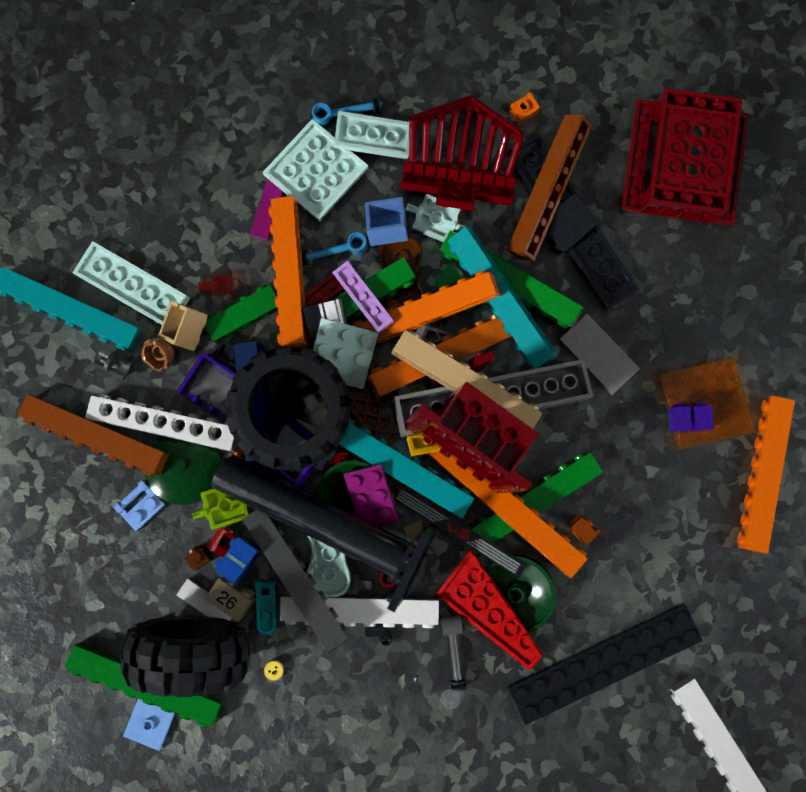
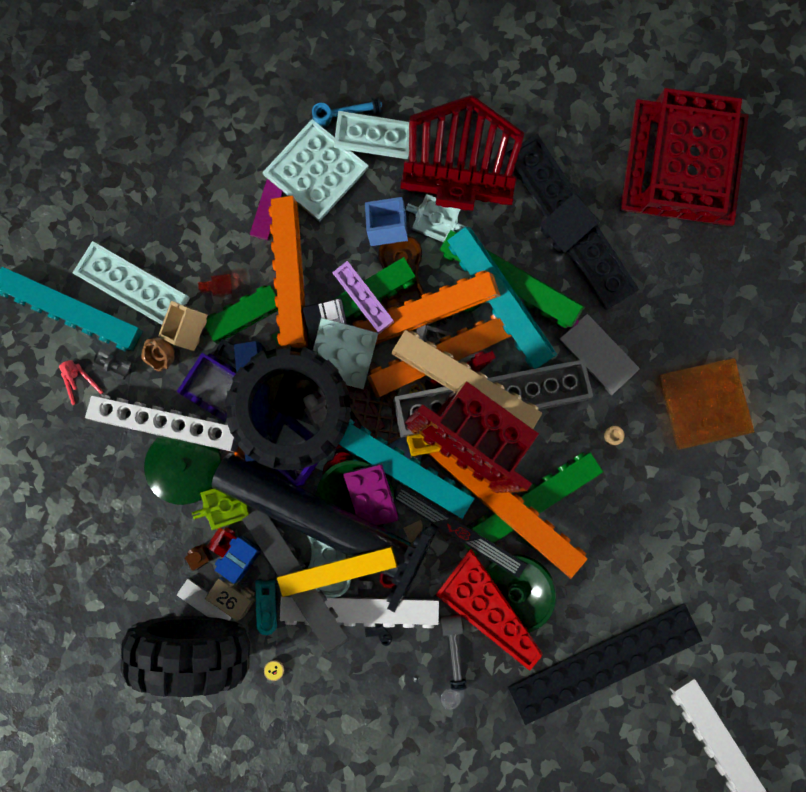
(69, 372): none -> coral plant
(93, 435): dark orange brick -> none
(106, 669): green brick -> none
(144, 510): light blue plate -> none
(148, 725): light blue plate -> none
(324, 291): red plate -> none
(337, 571): none -> yellow tile
(338, 249): dark azure piece -> none
(449, 276): dark green brick -> none
(520, 115): orange brick -> none
(549, 187): dark orange brick -> none
(583, 529): orange brick -> none
(614, 435): none -> tan tile
(690, 418): dark purple piece -> none
(766, 474): orange brick -> none

